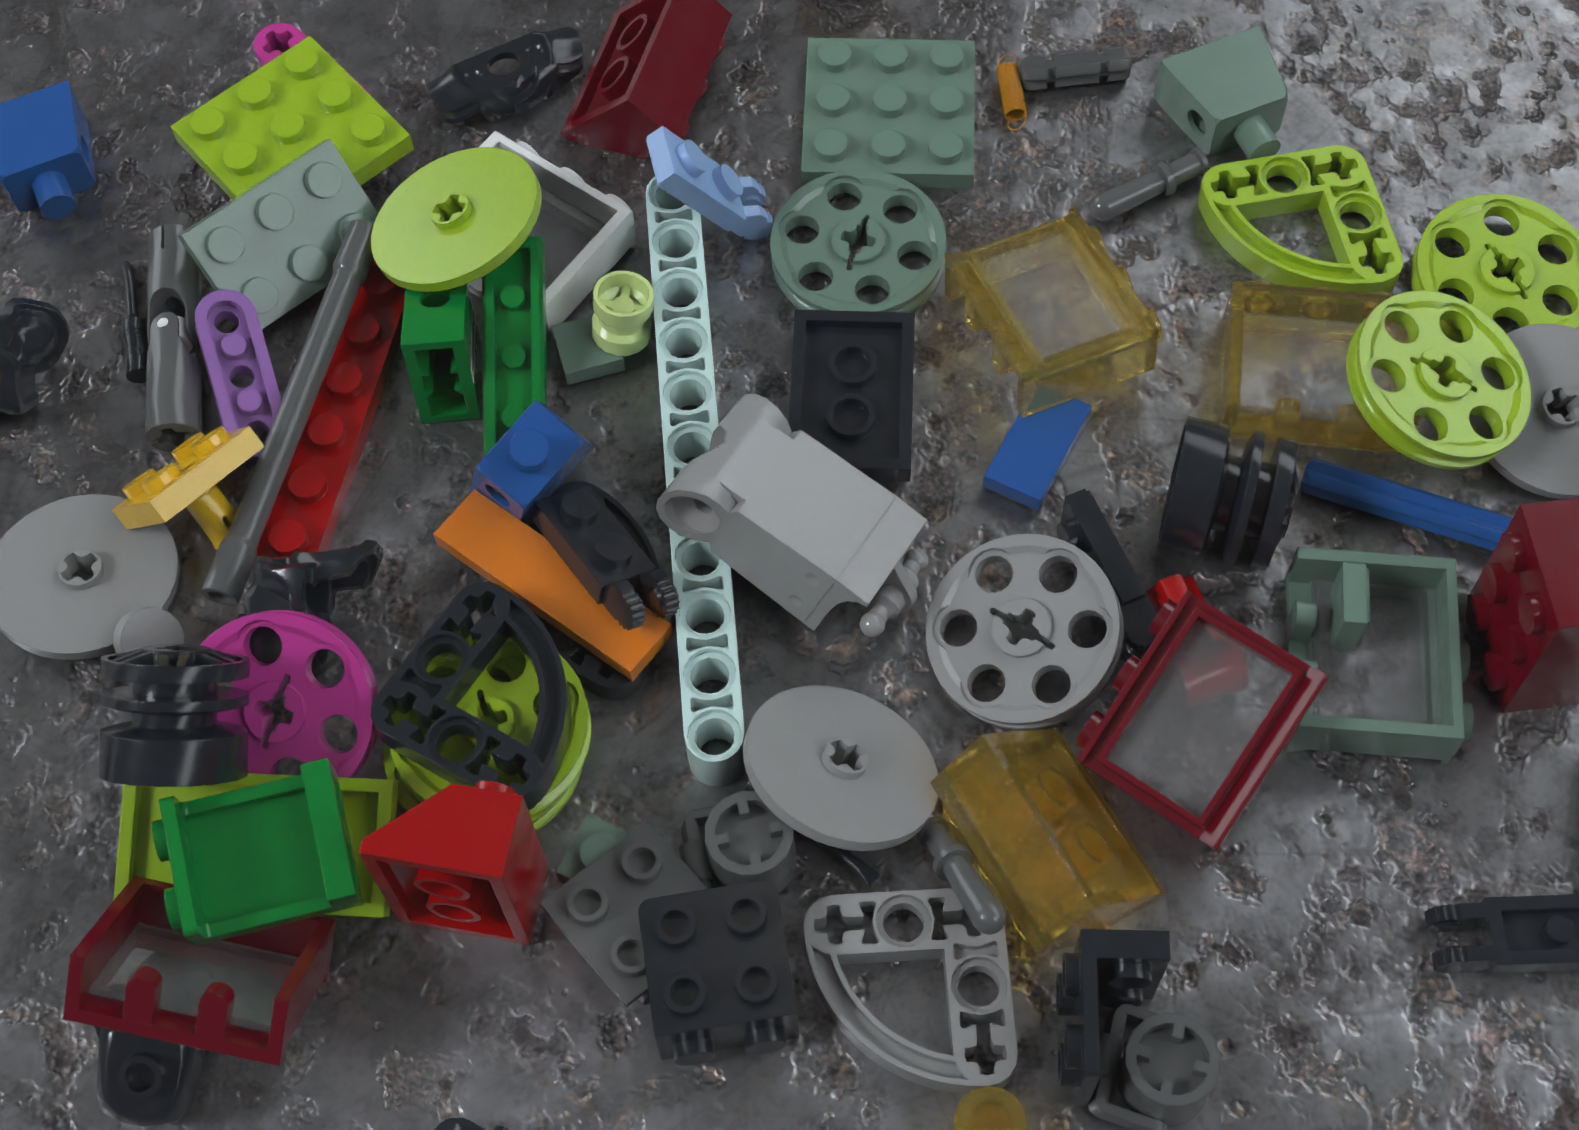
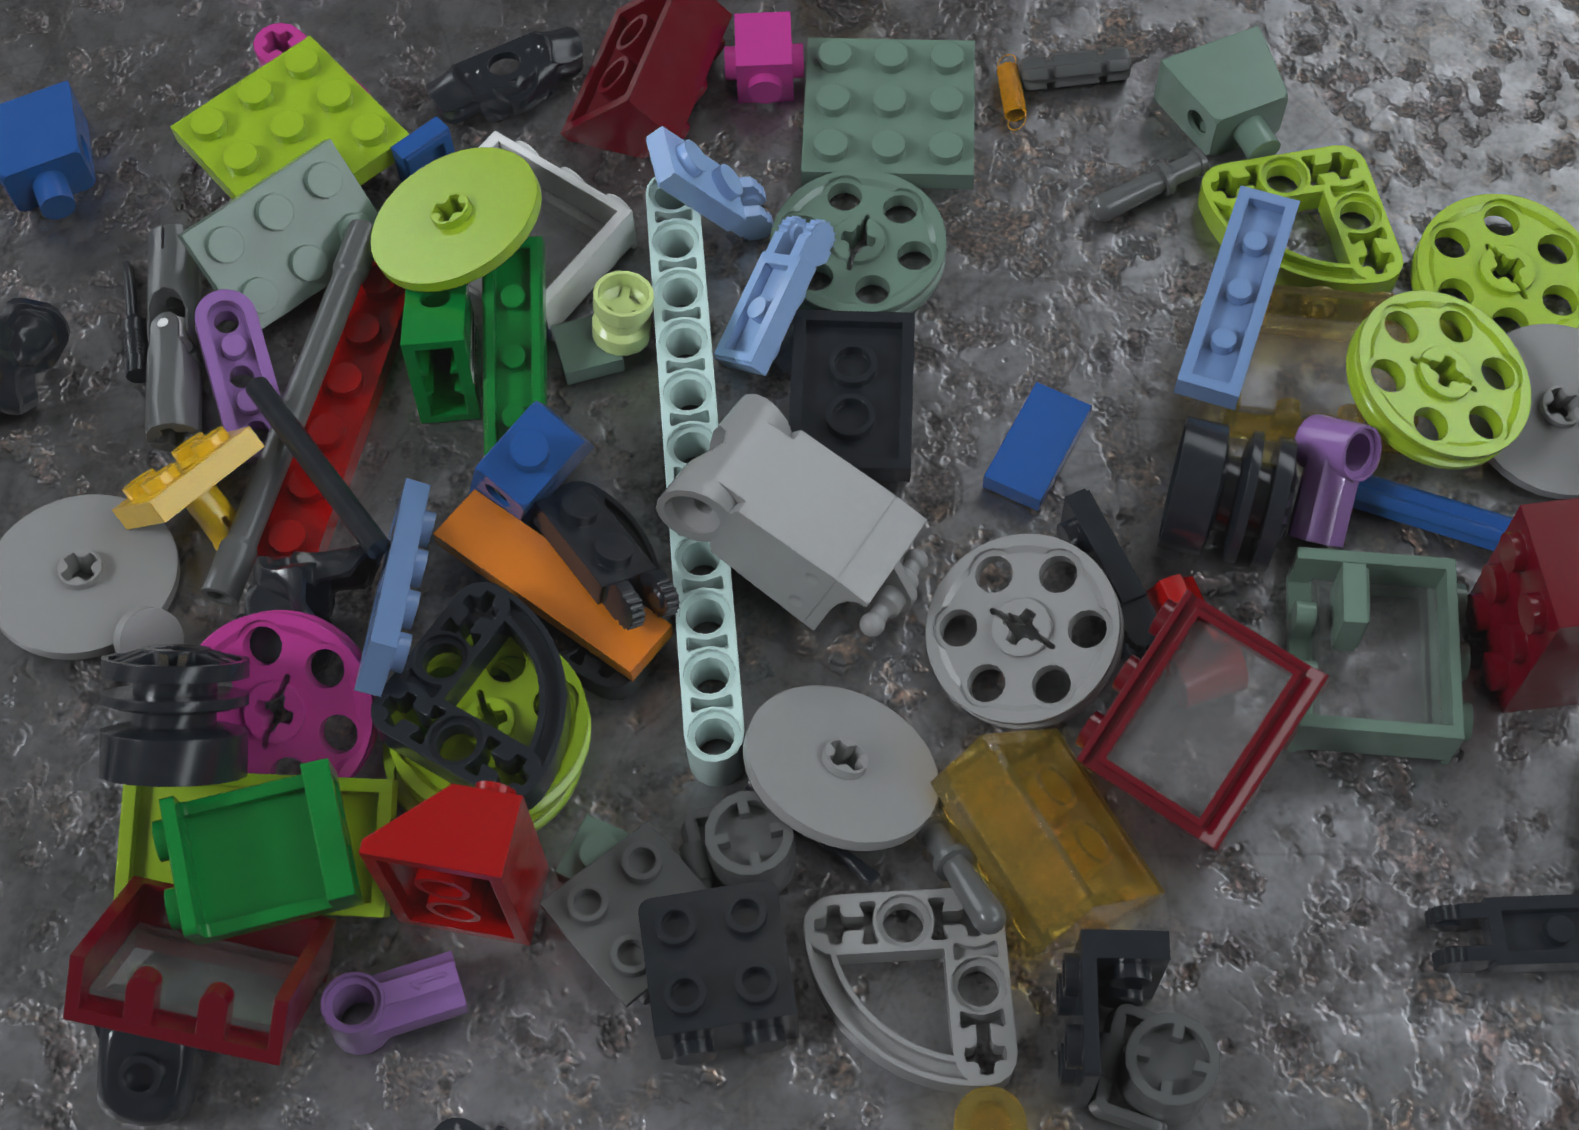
(318, 468): none -> black bar
(394, 601): none -> medium blue plate
(402, 999): none -> medium lavender piece
(422, 147): none -> blue tile
(764, 58): none -> dark pink brick
(774, 294): none -> light blue hinge
(1055, 311): clear yellow window -> none
(1236, 298): none -> medium blue plate
(1334, 461): none -> medium lavender piece

